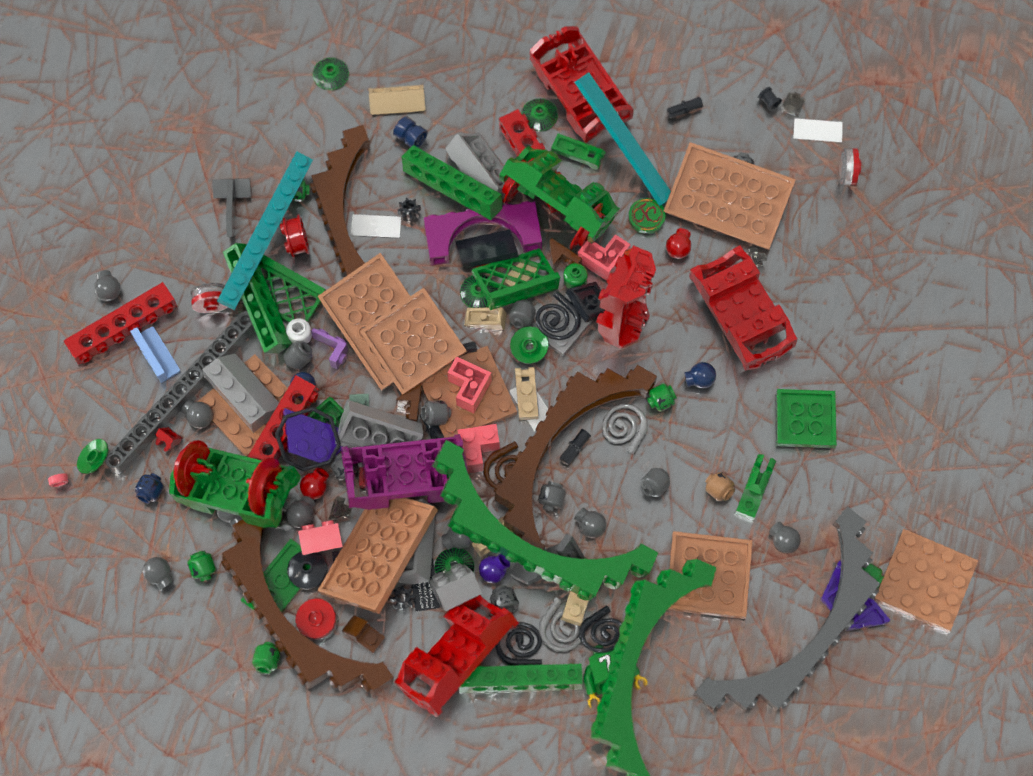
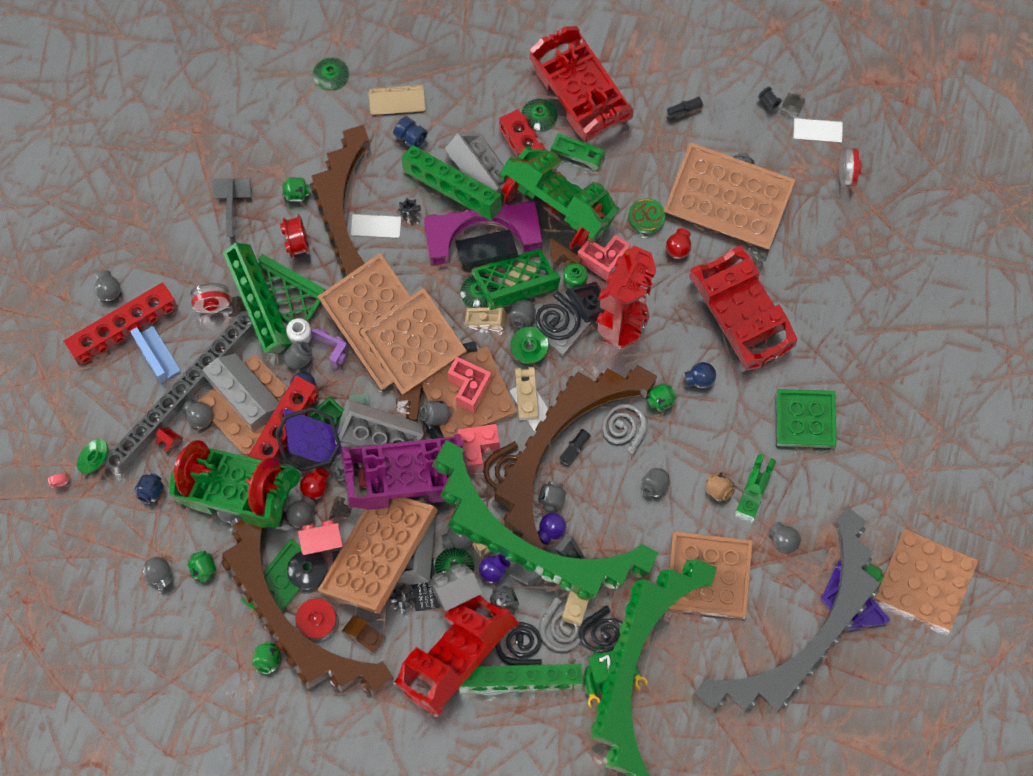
(264, 231): teal plate -> none
(551, 527): none -> dark purple piece
(591, 523): dark grey piece -> none
(623, 138): teal tile -> none

